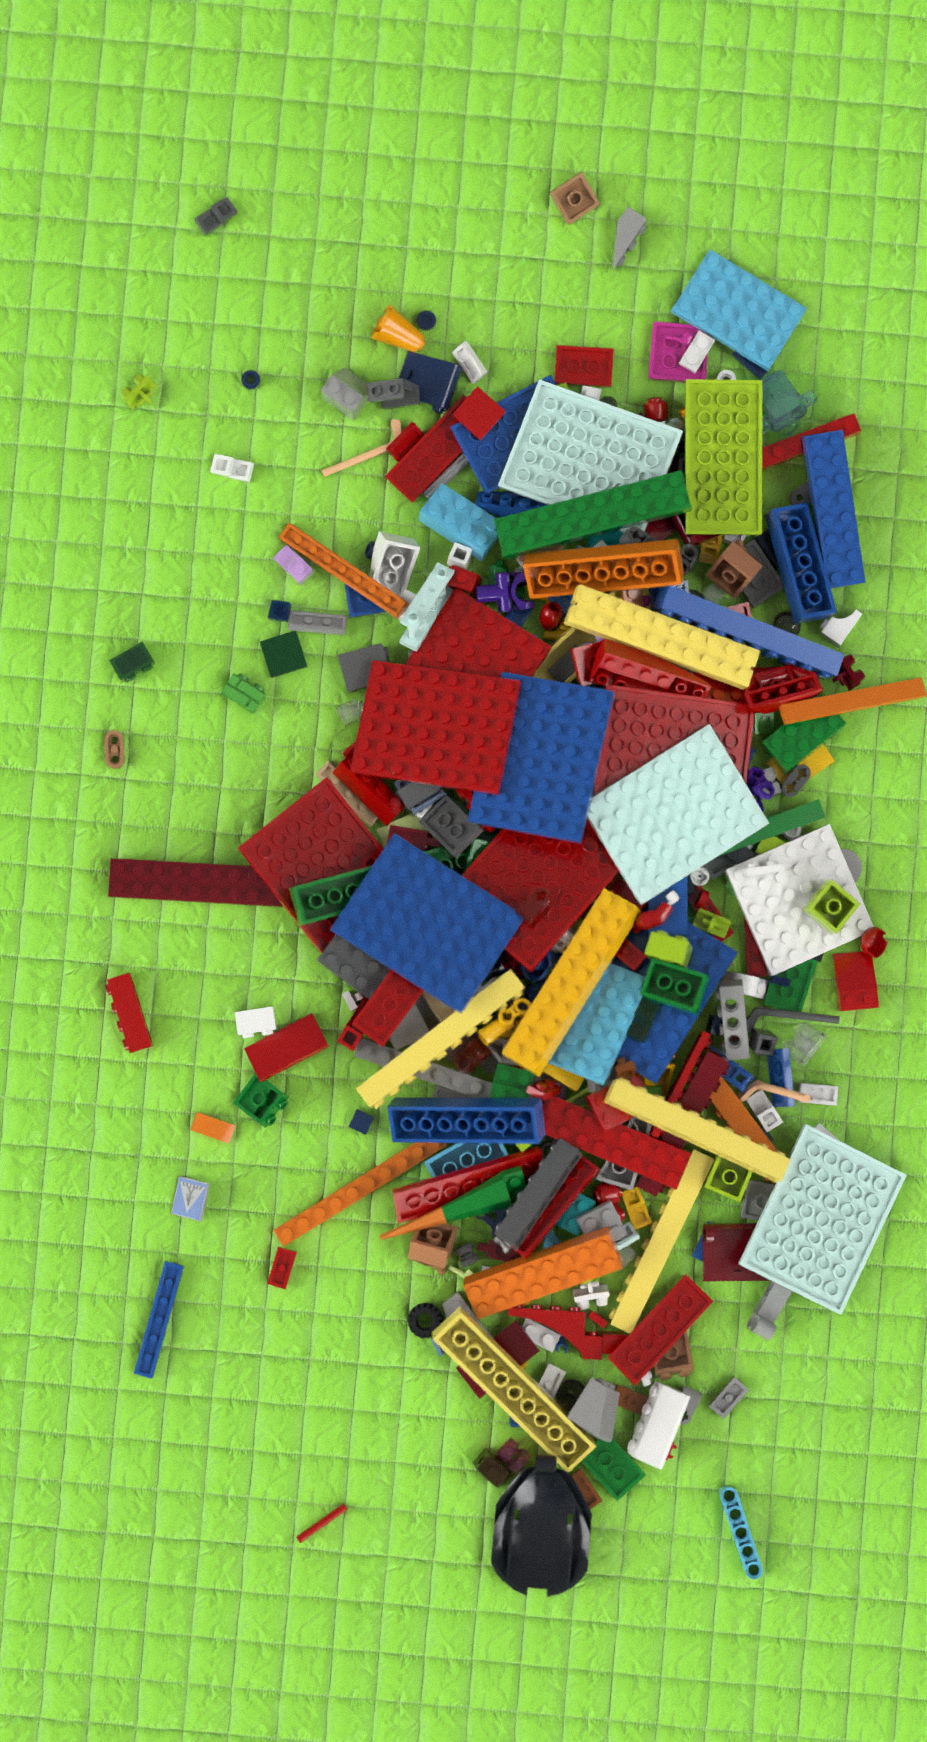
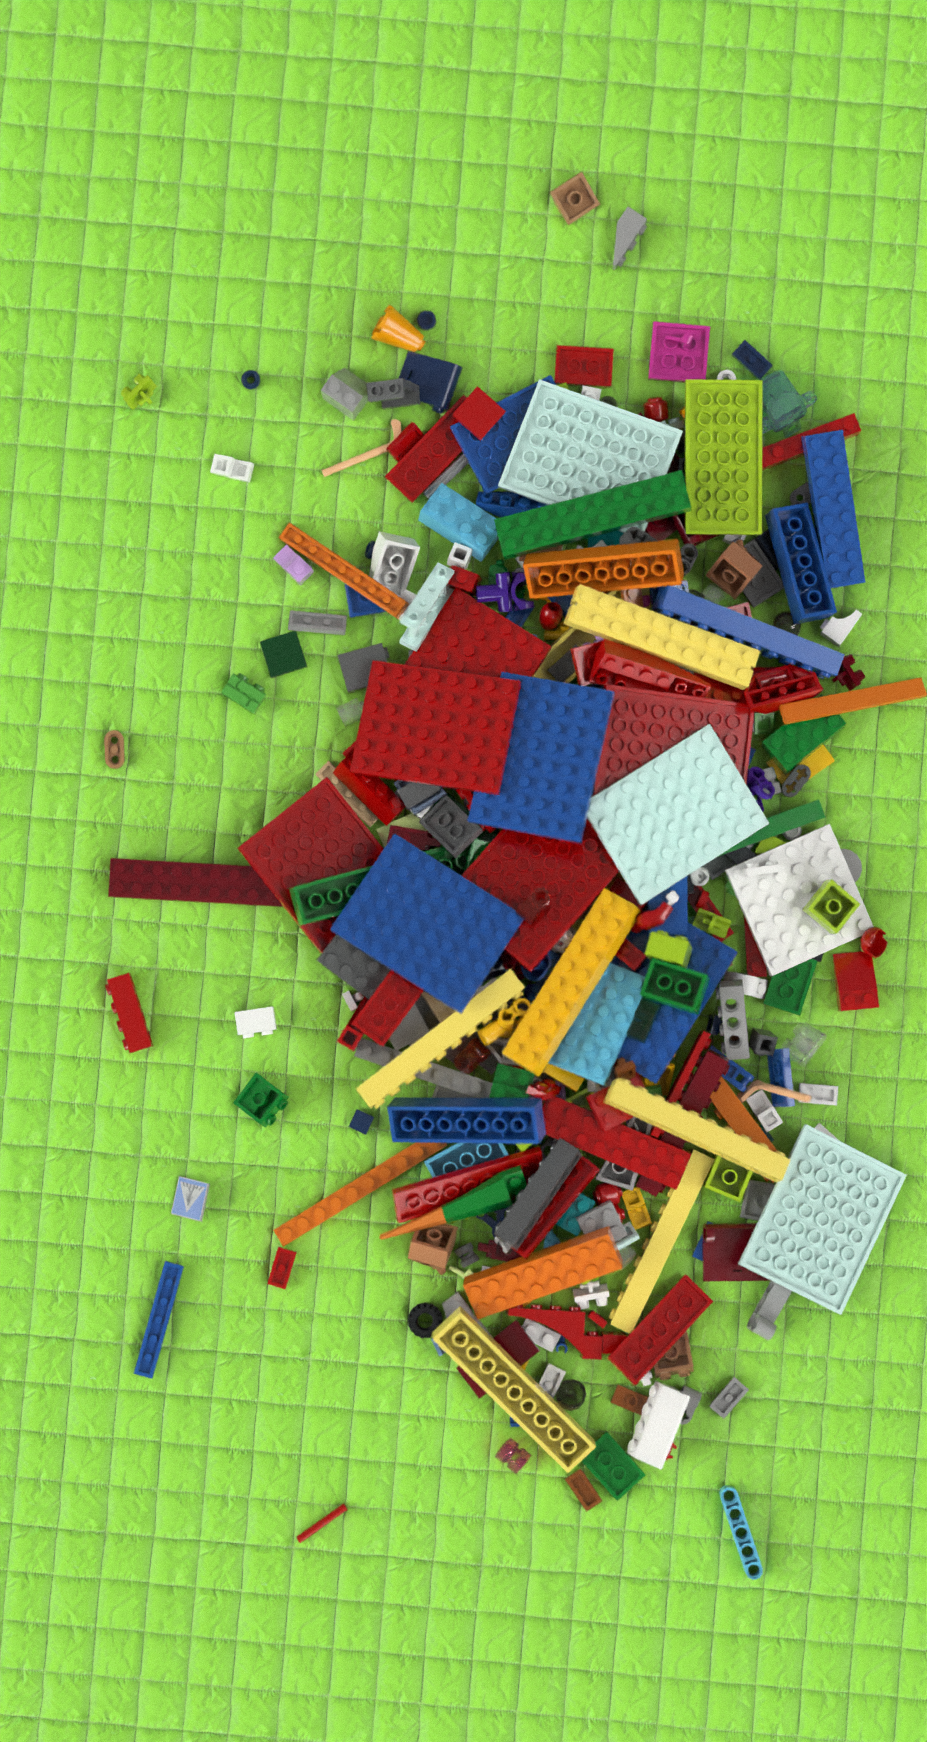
(132, 662): clear green brick -> none
(212, 1127): orange slope -> none
(216, 216): dark grey slope -> none
(279, 611): clear blue plate -> none
(286, 1047): red tile -> none
(469, 362): white plate -> none
(492, 1468): dark brown torso -> none
(541, 1546): black windscreen -> none
(597, 1409): light grey slope -> none
(697, 352): white plate -> none
(710, 550): yellow slope -> none
(738, 310): medium azure plate -> none
(761, 1011): dark grey piece -> none
(779, 981): clear blue tile -> none

